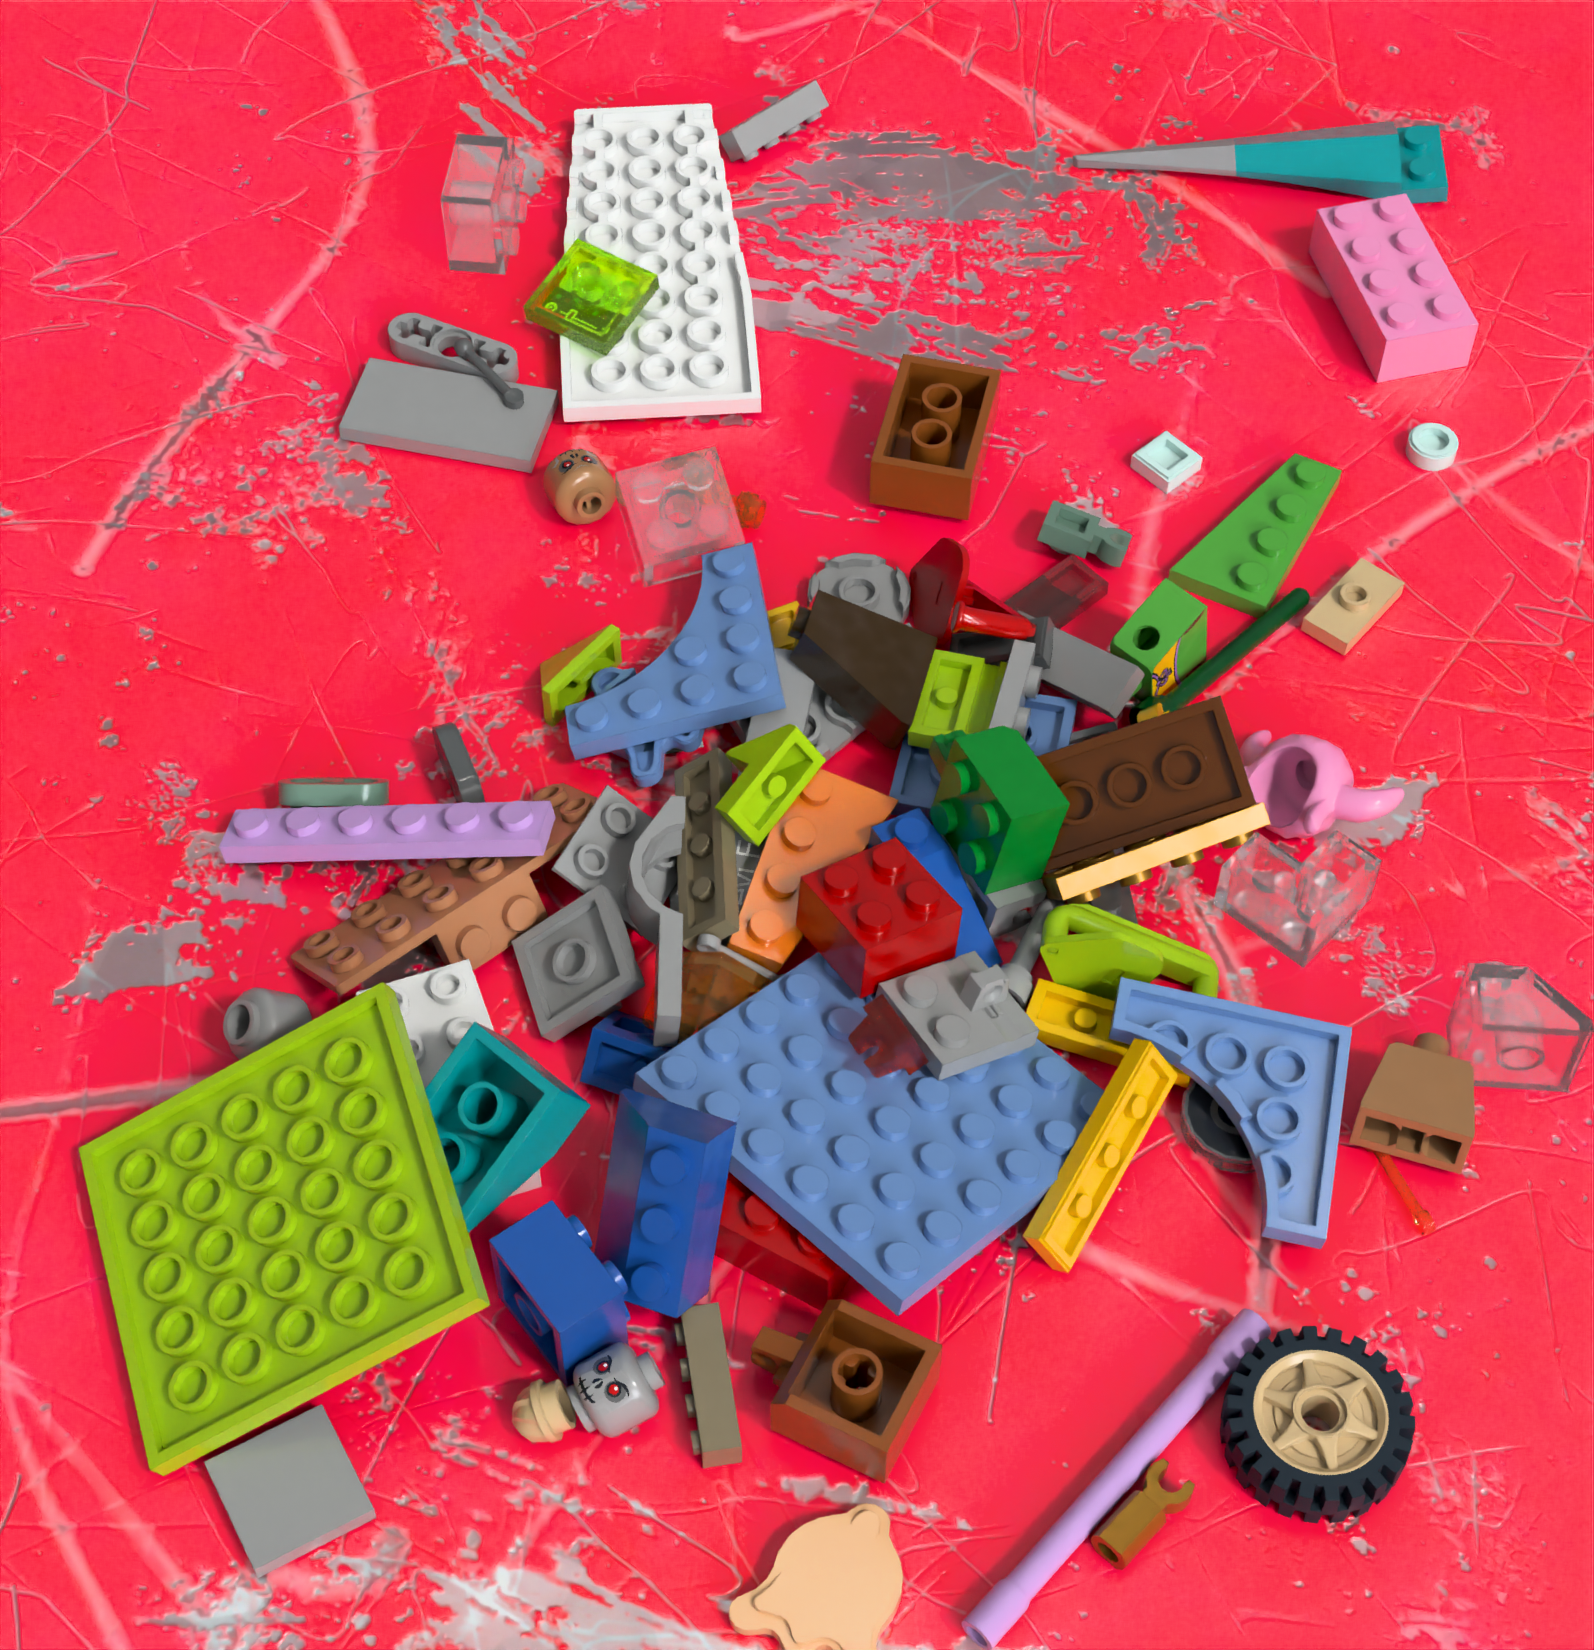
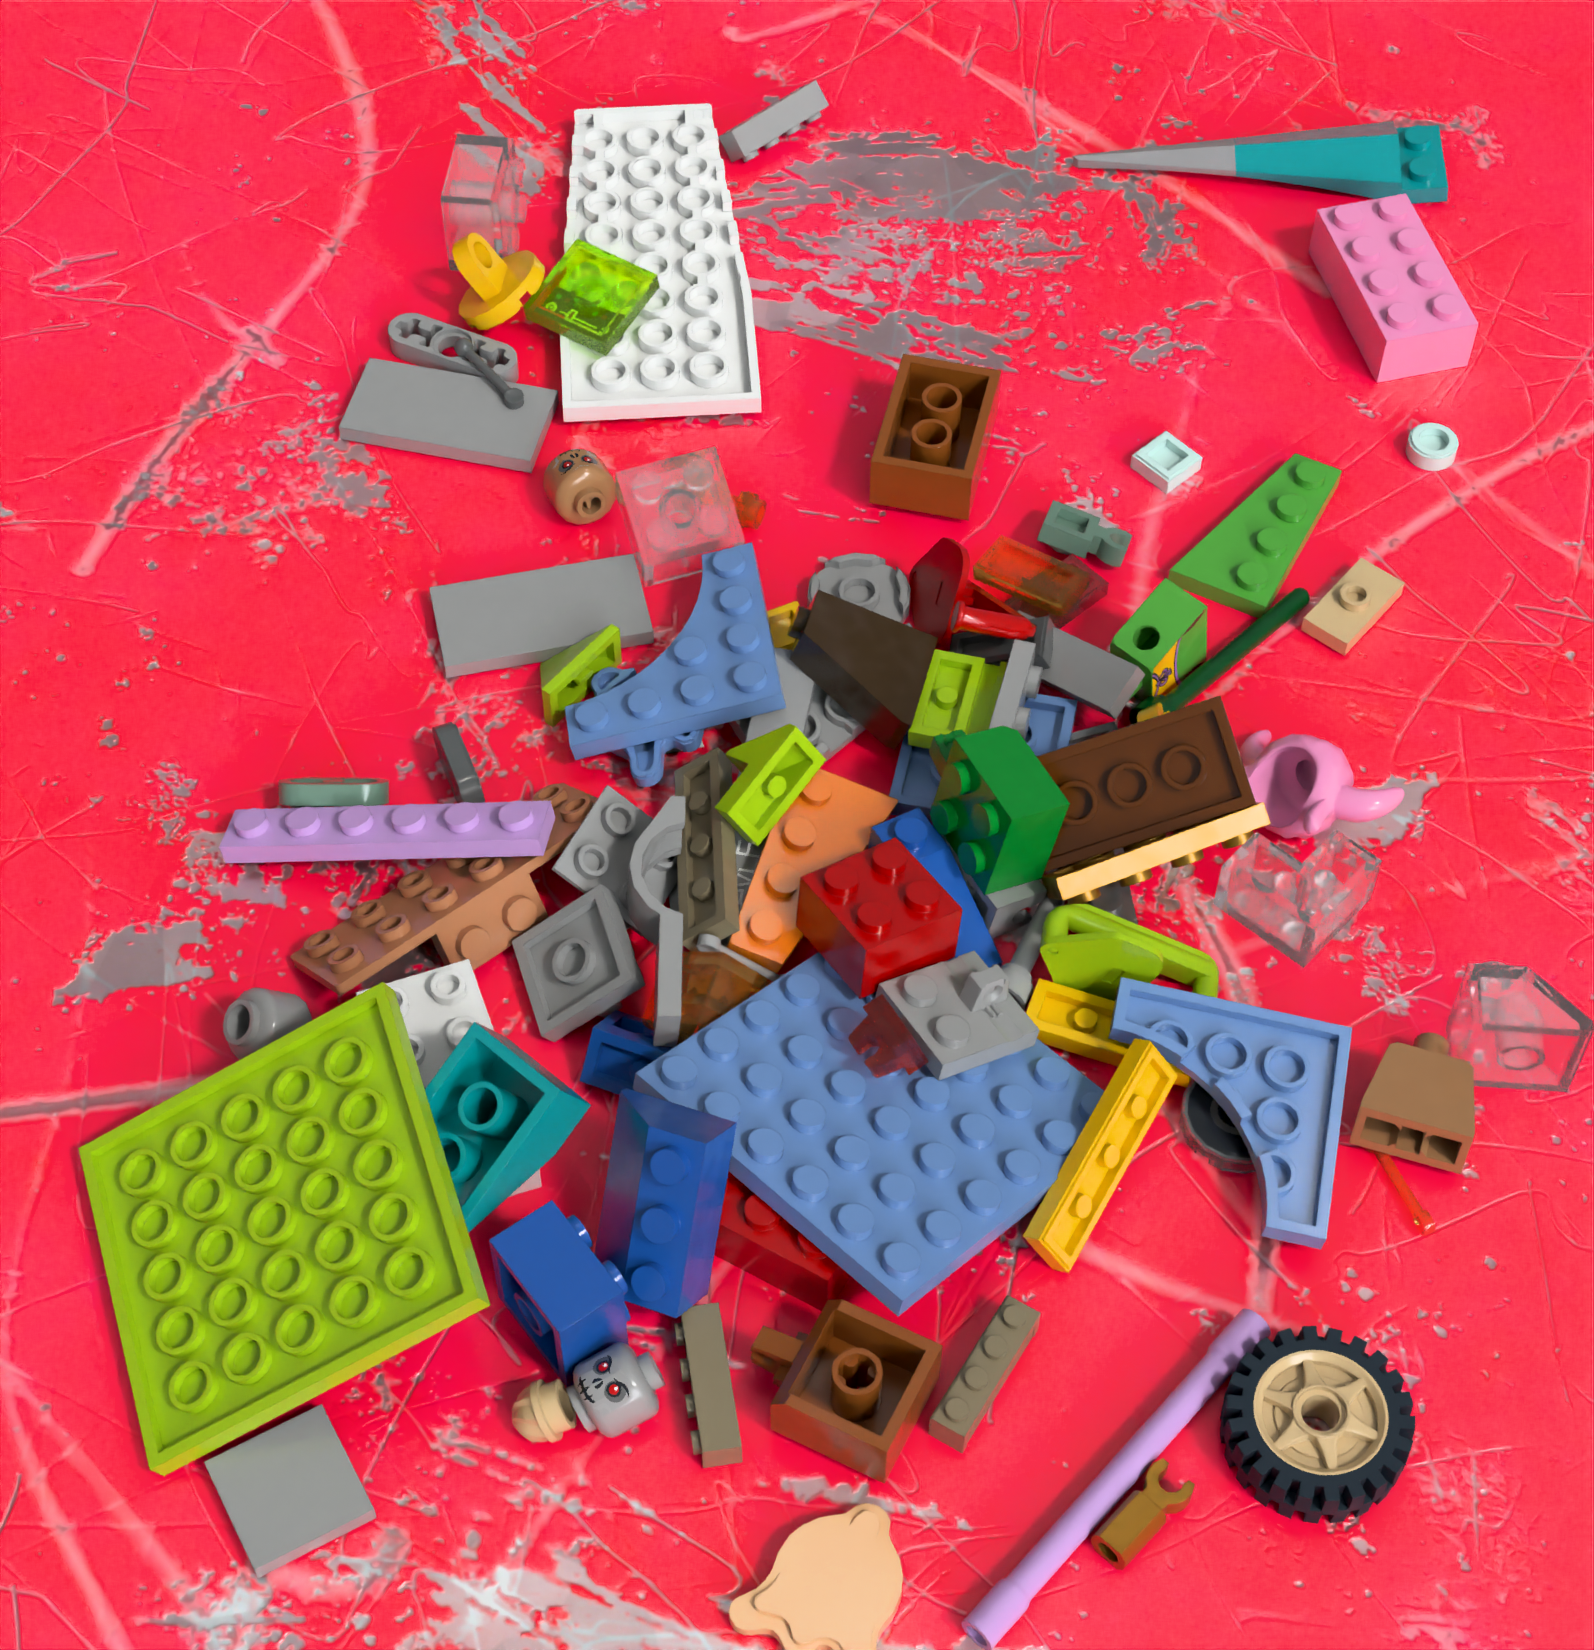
(494, 281): none -> yellow tile
(537, 613): none -> light grey tile
(984, 1373): none -> dark tan piece
(1031, 576): none -> clear orange tile

